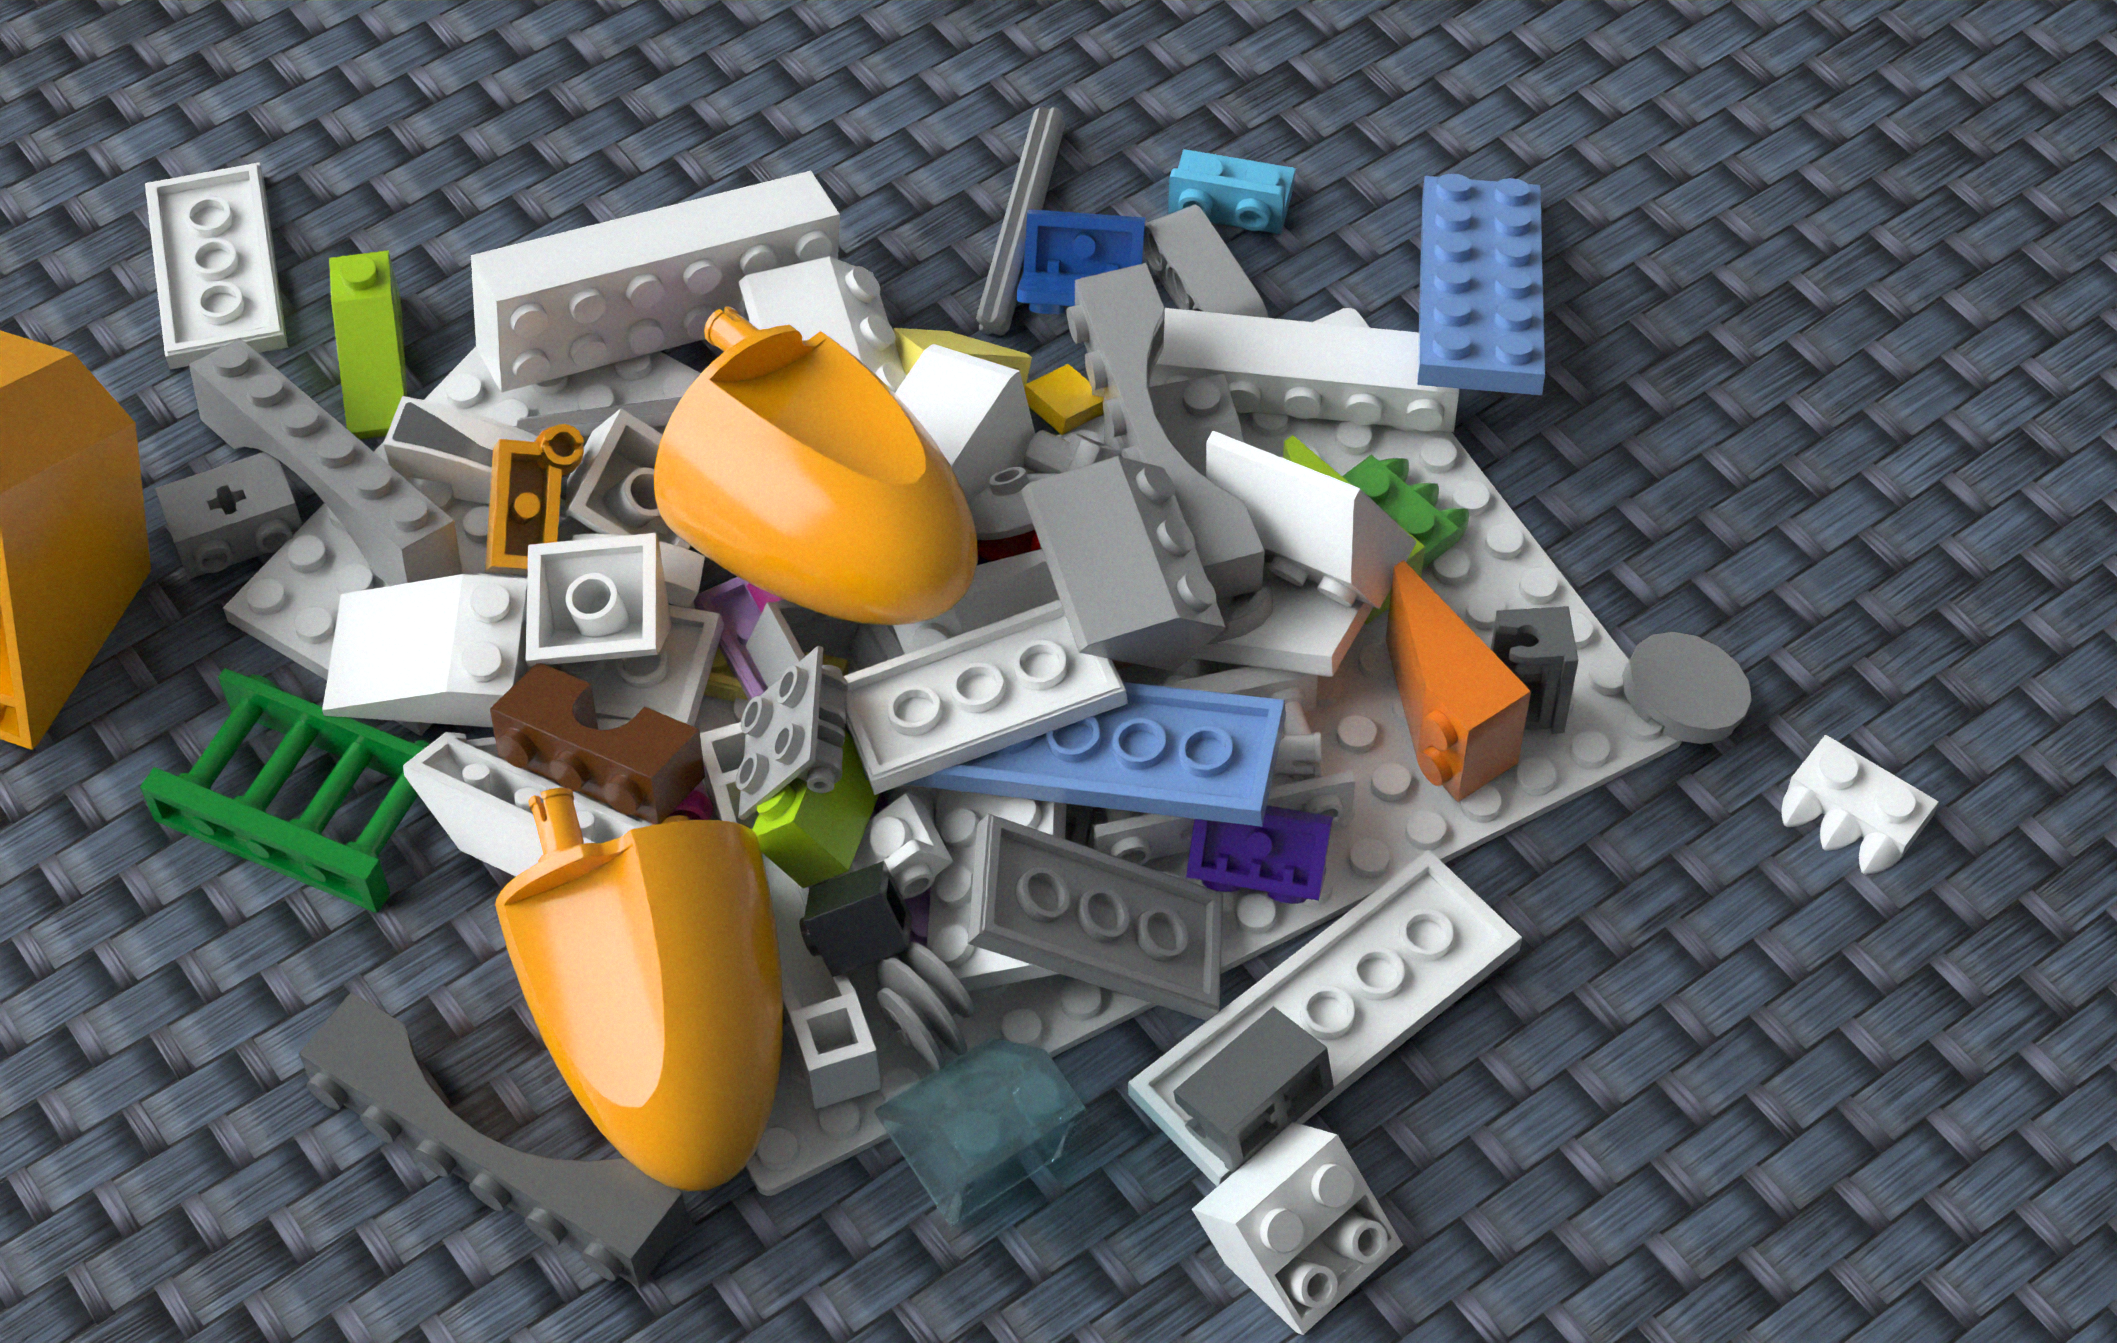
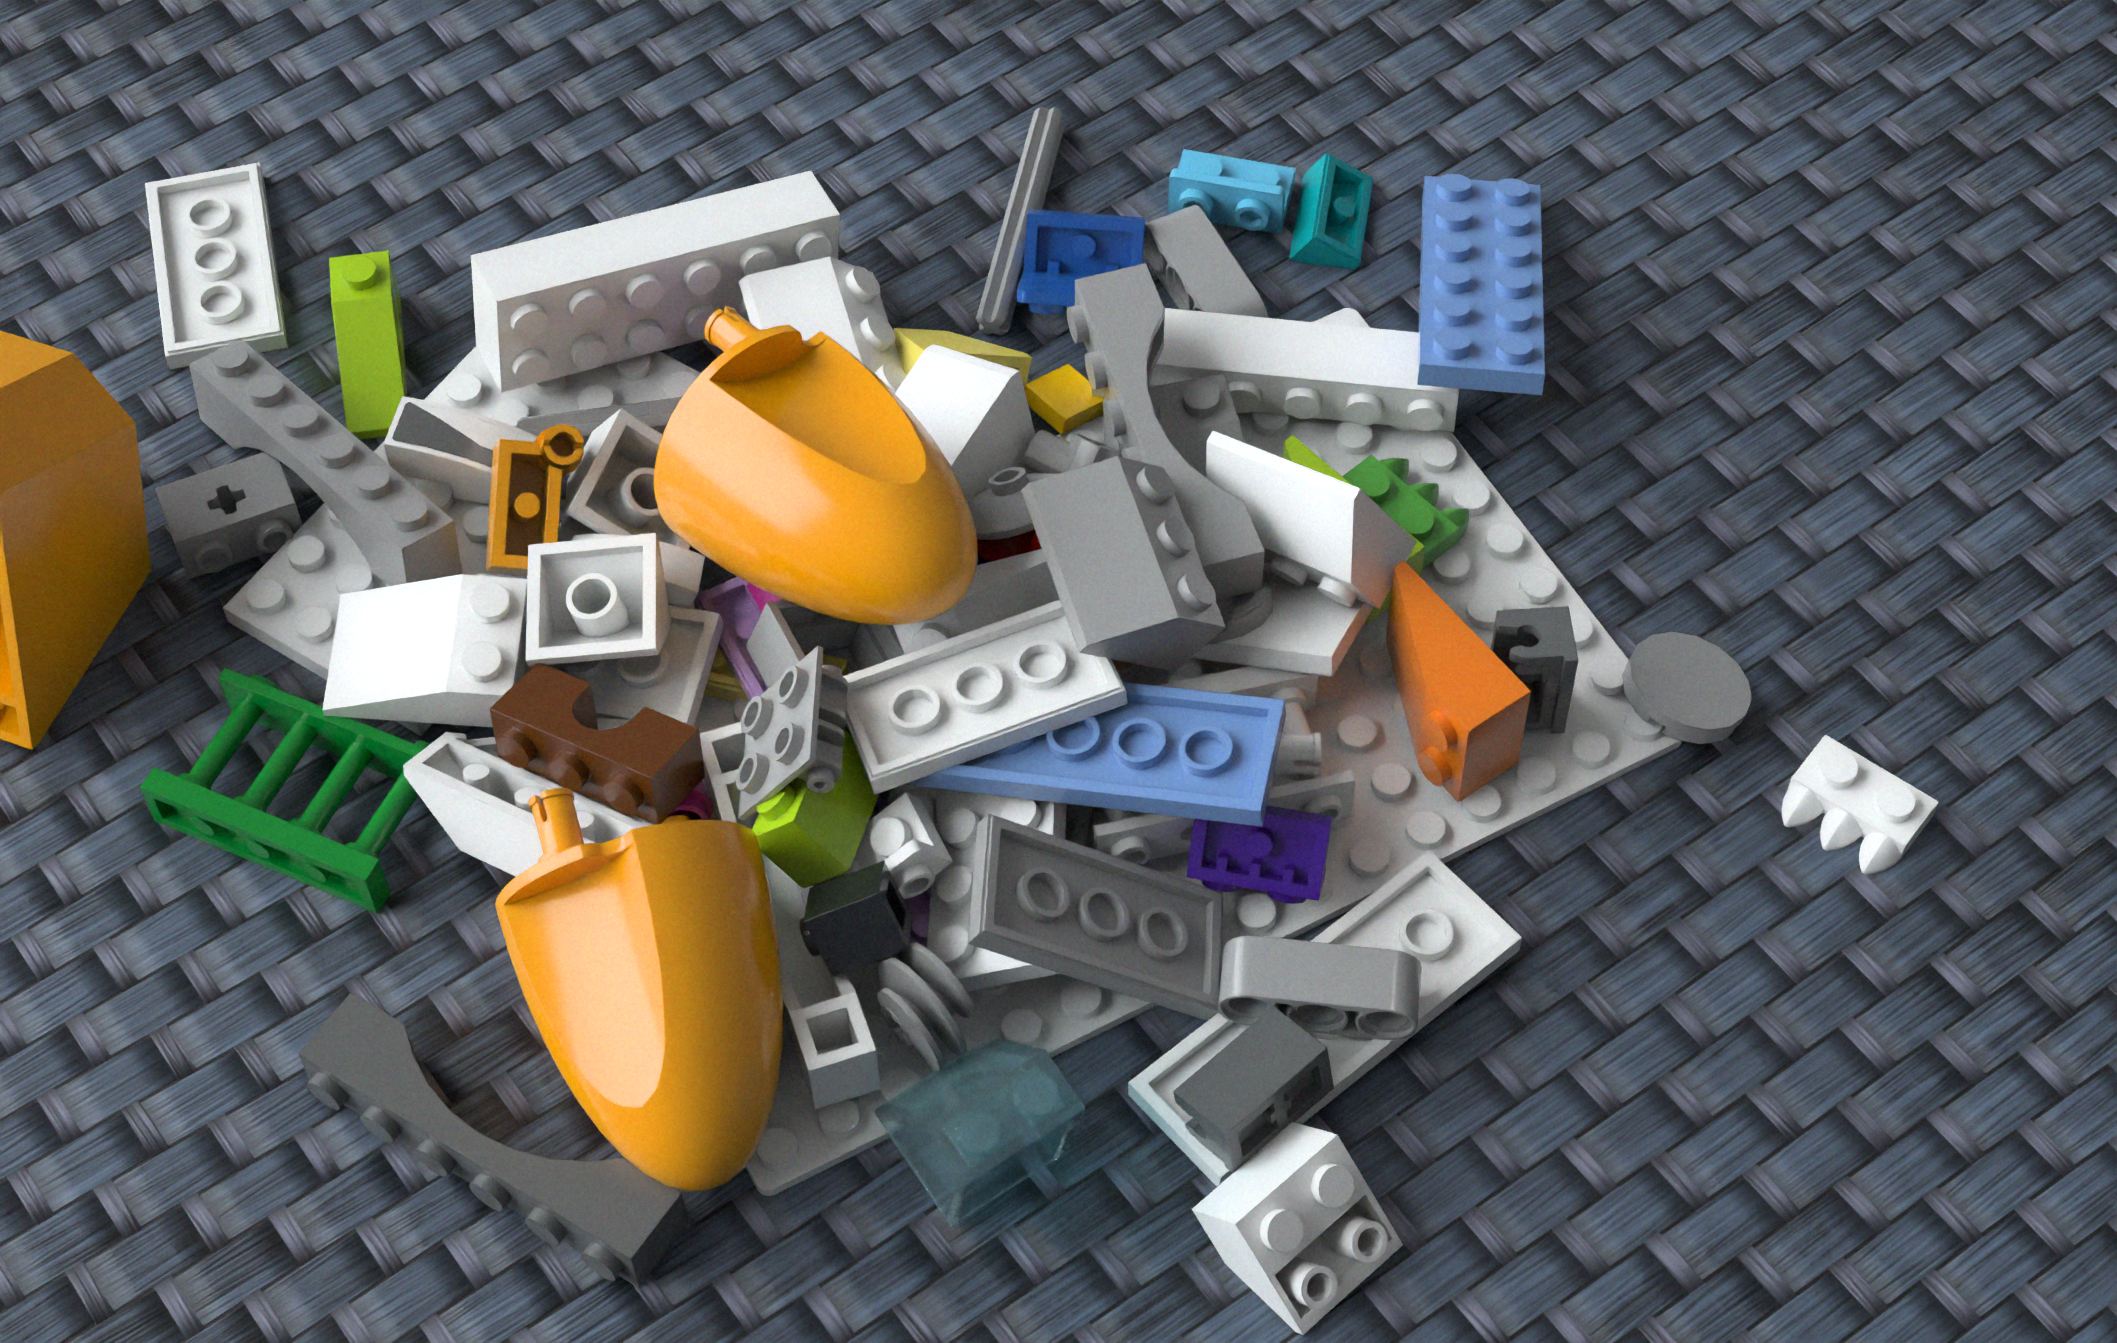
(1321, 986): none -> light grey beam
(1331, 215): none -> teal slope

